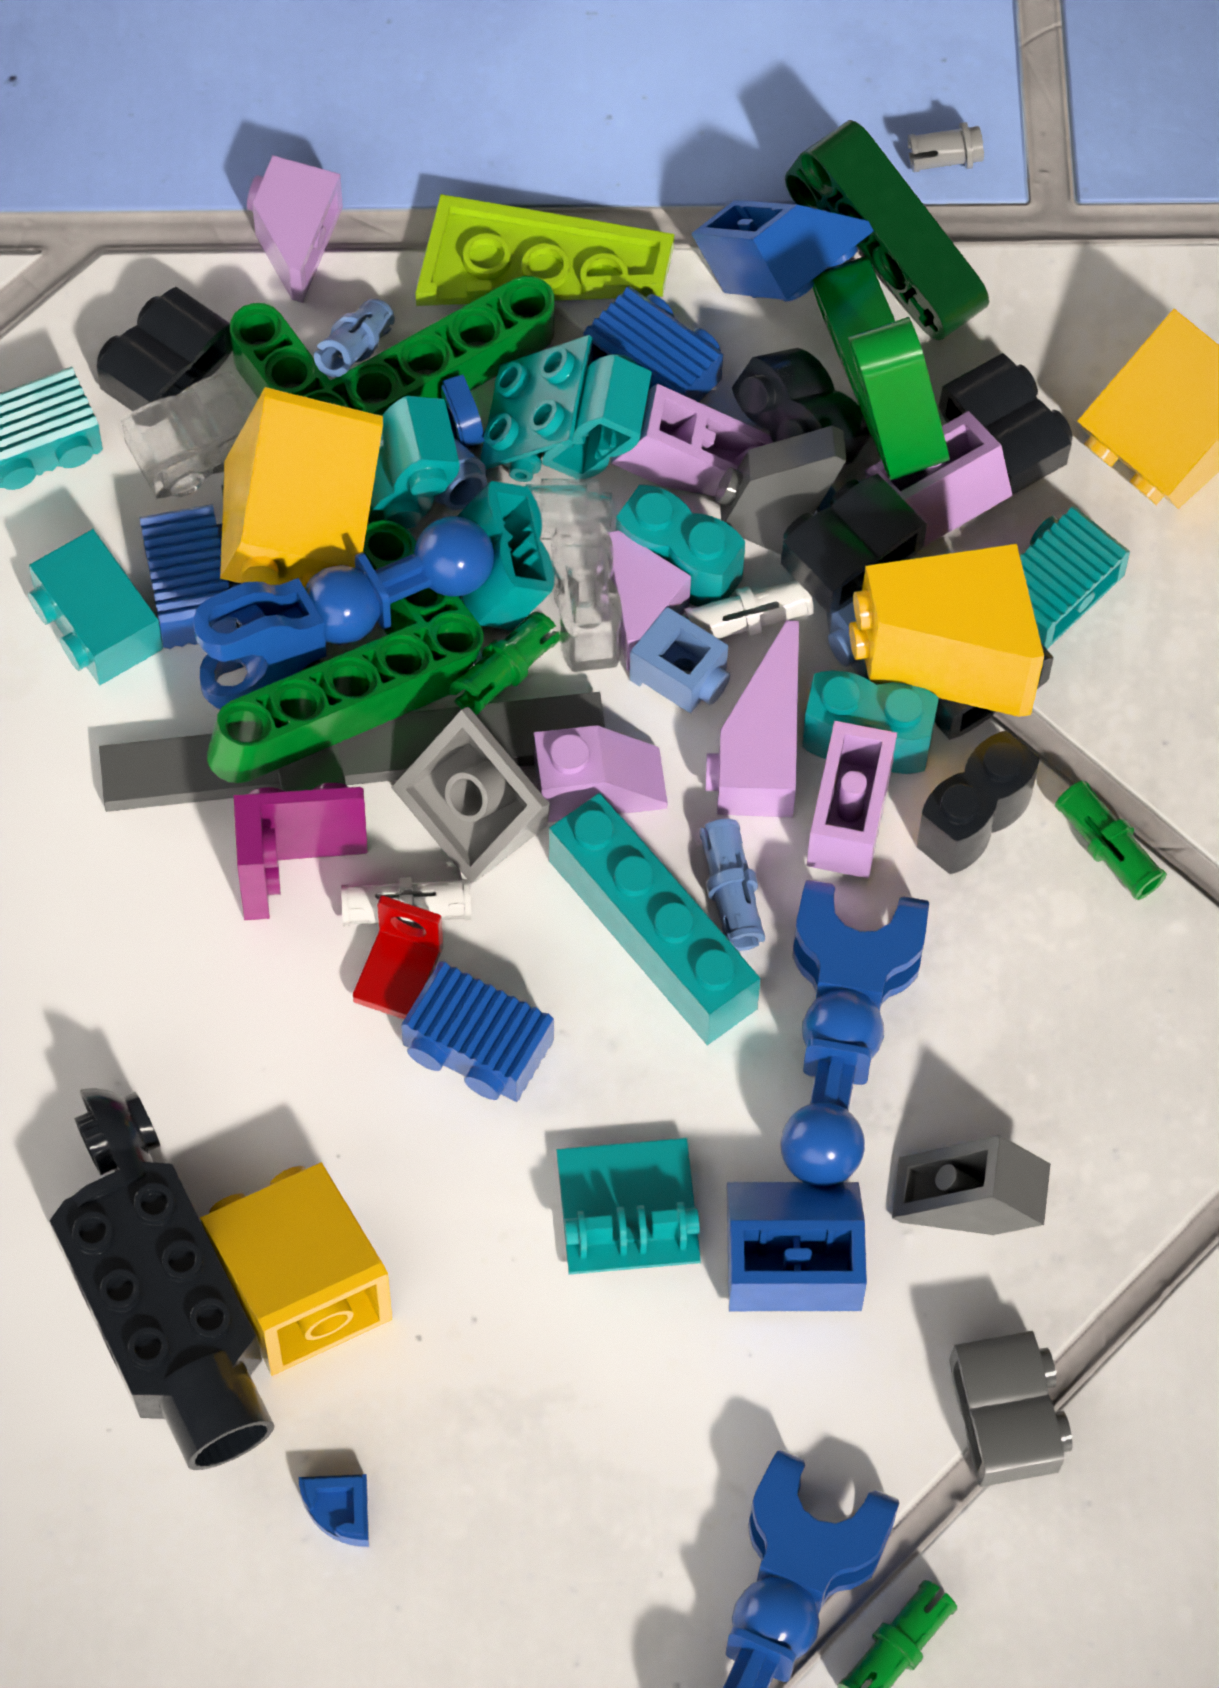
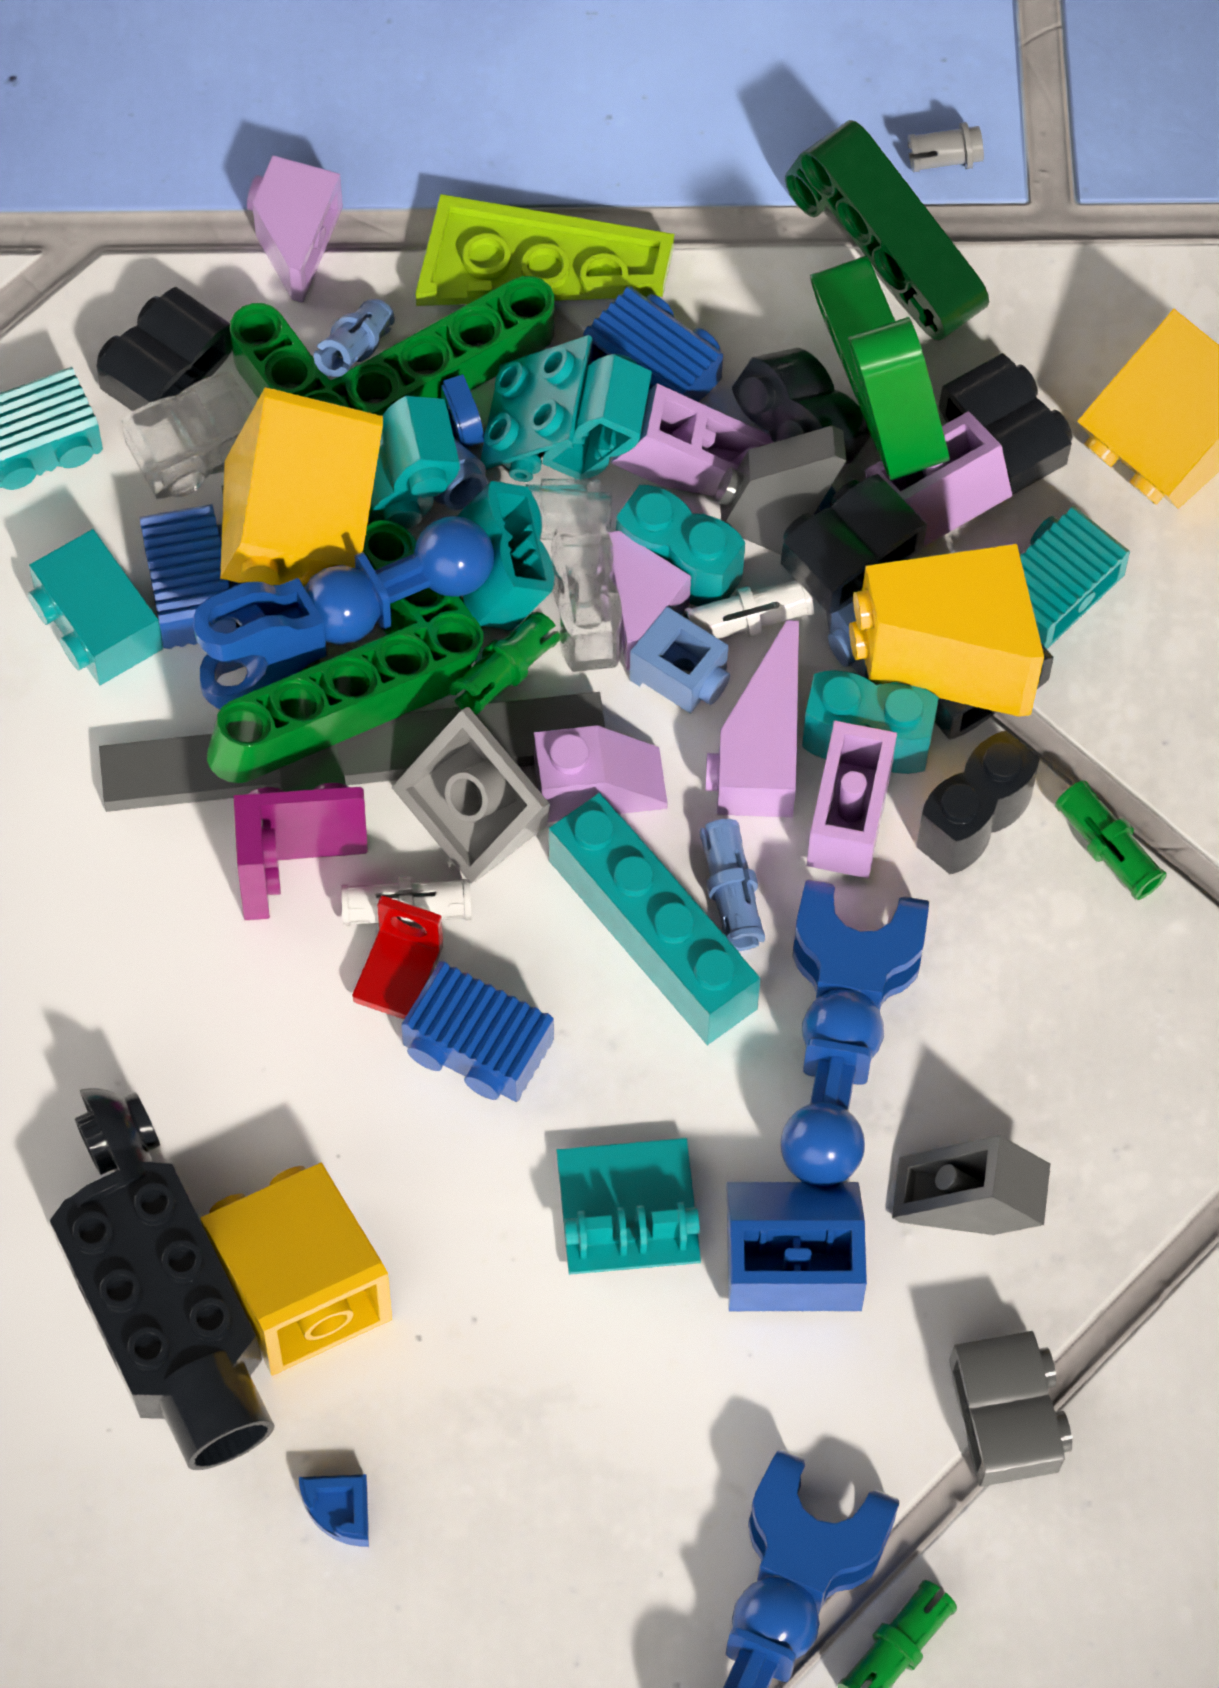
(776, 247): blue slope -> none

